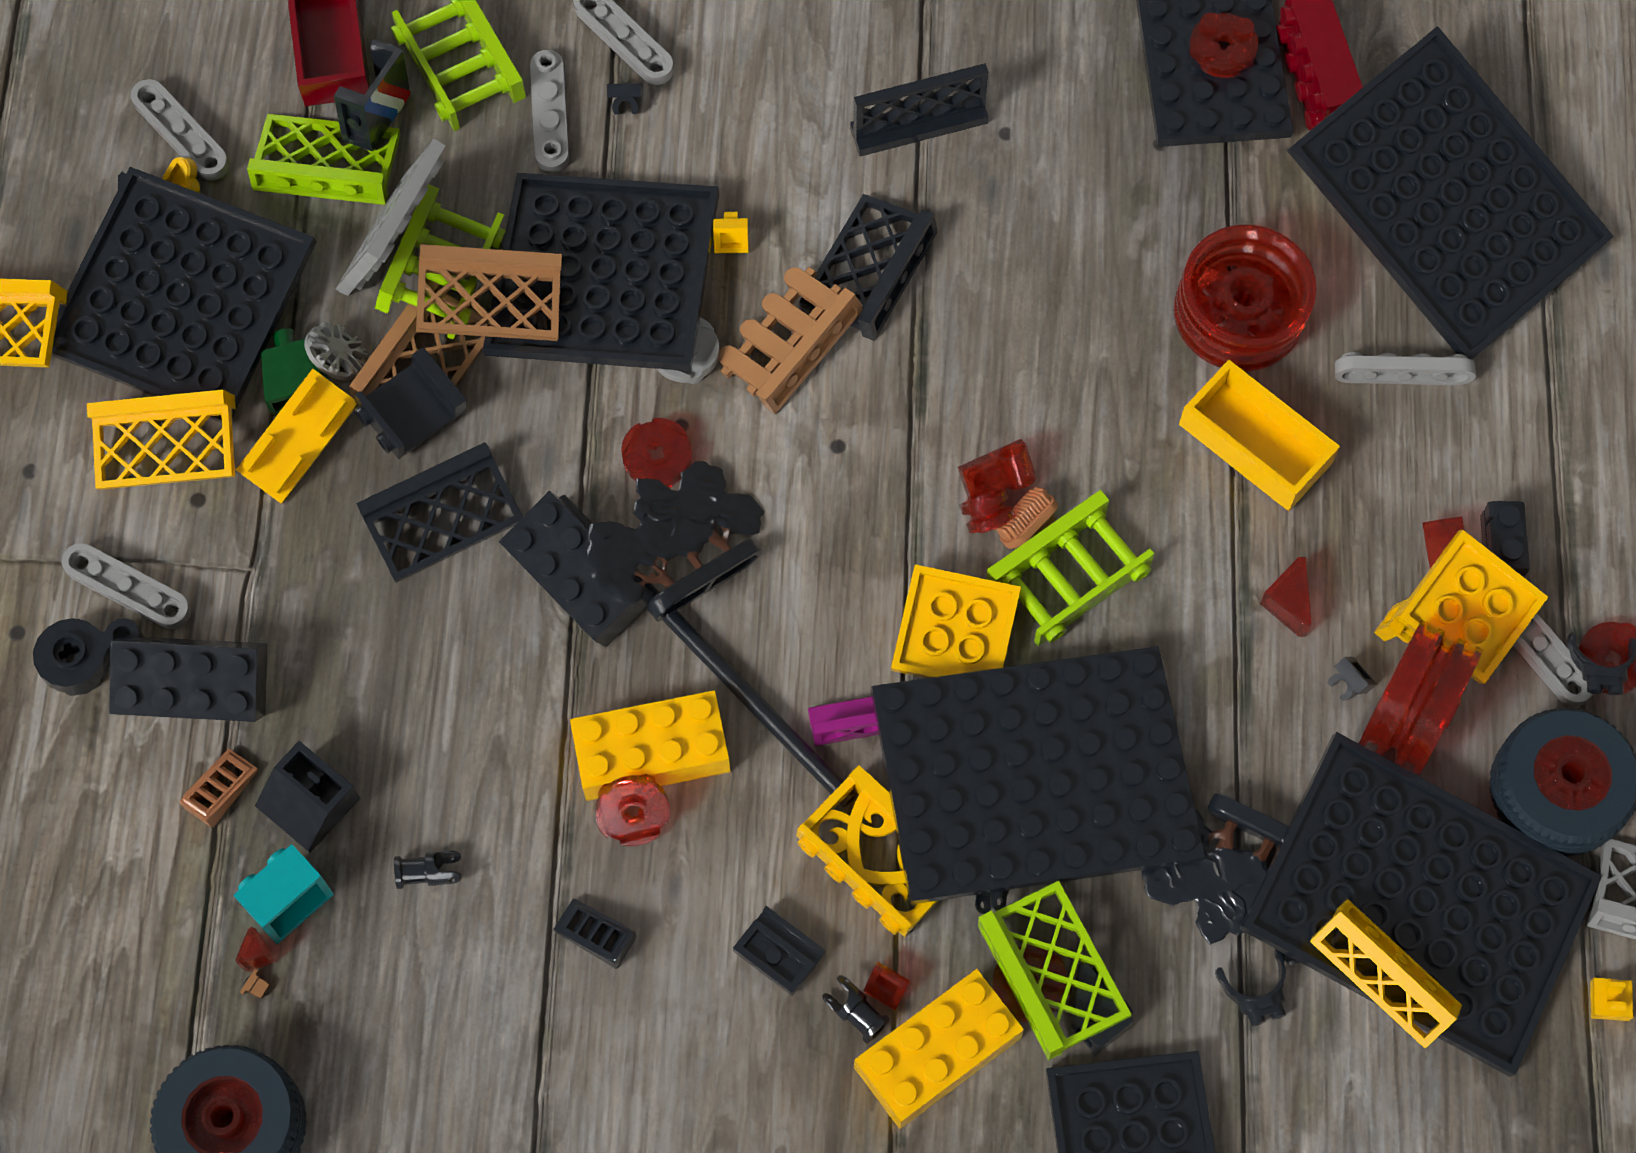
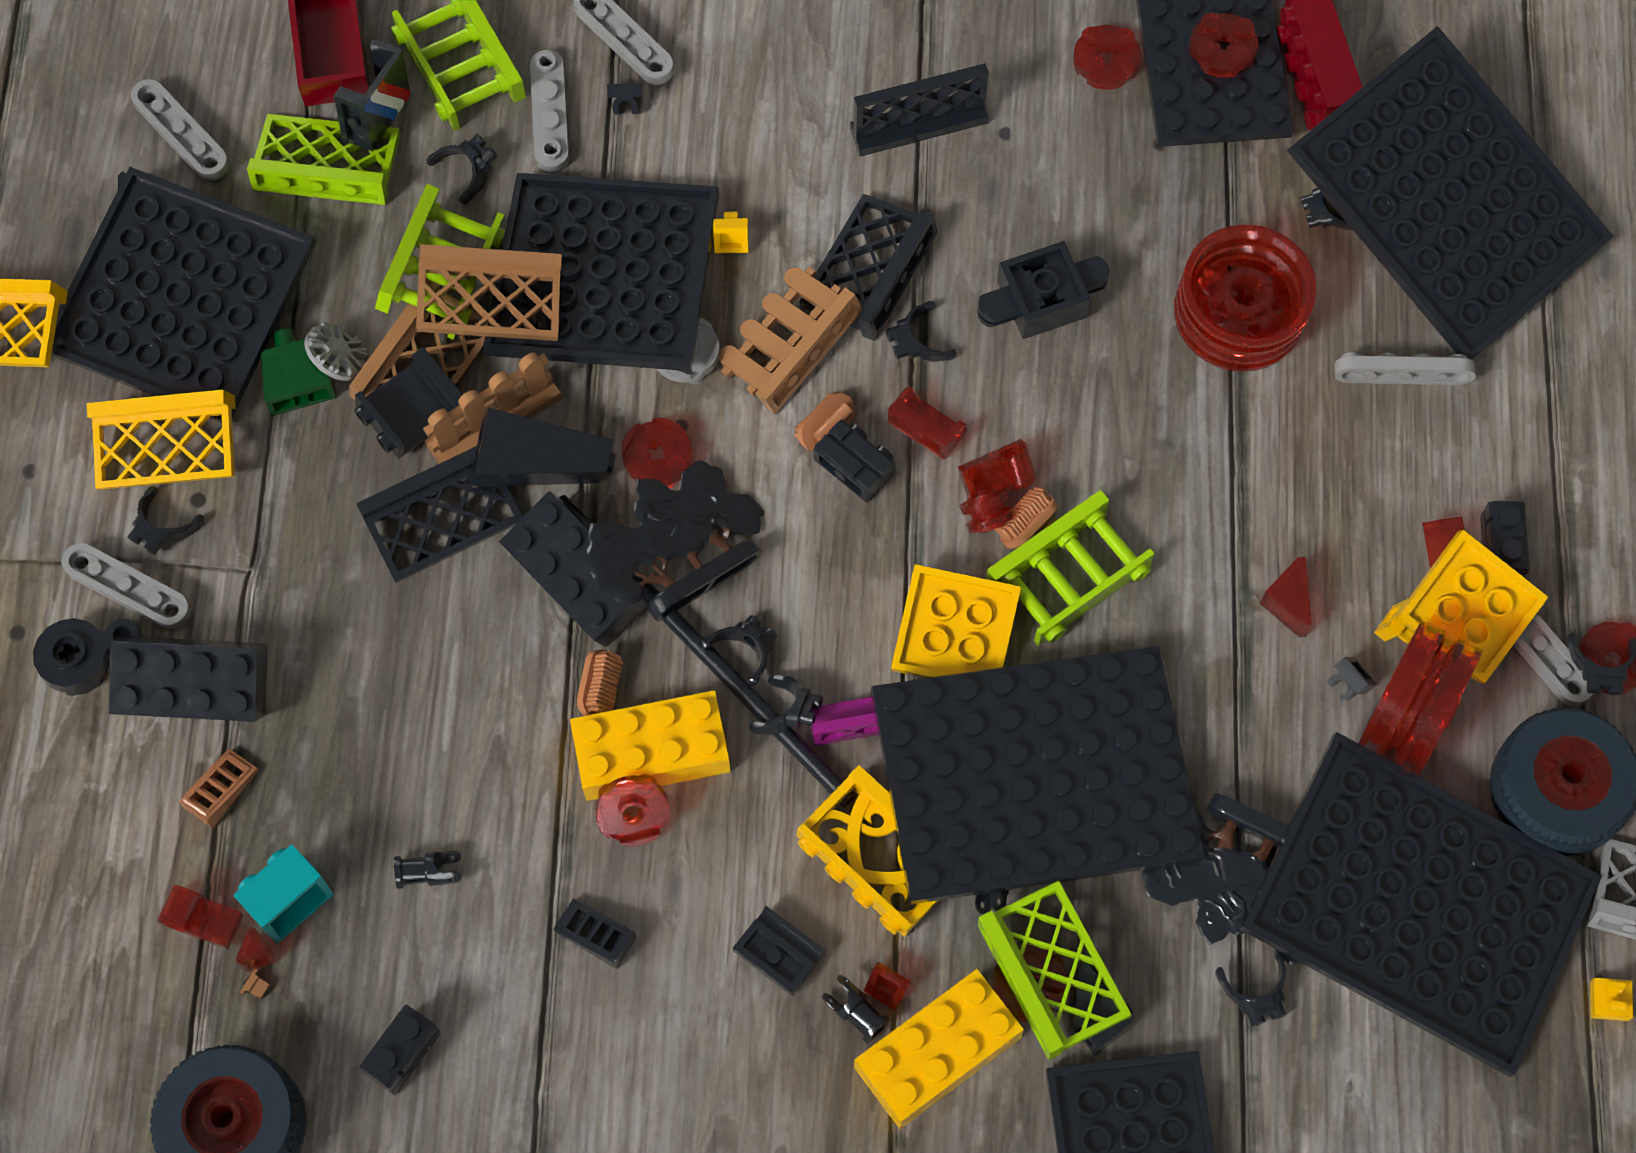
(154, 536): none -> black helmet
(183, 173): yellow tile -> none
(199, 917): none -> clear red plate
(297, 436): yellow brick -> none
(306, 797): black slope -> none
(392, 218): light grey plate -> none
(400, 1049): none -> black brick
(479, 158): none -> black helmet
(520, 393): none -> medium nougat fence
(536, 452): none -> black slope
(599, 682): none -> nougat piece
(750, 634): none -> black helmet
(799, 713): none -> black helmet
(820, 421): none -> nougat piece
(854, 460): none -> black brick
(906, 343): none -> black helmet
(925, 424): none -> clear red hinge
(1039, 276): none -> black brick
(1108, 39): none -> clear red plate
(1258, 435): yellow piece -> none
(1319, 214): none -> black helmet
(1396, 964): yellow fence -> none

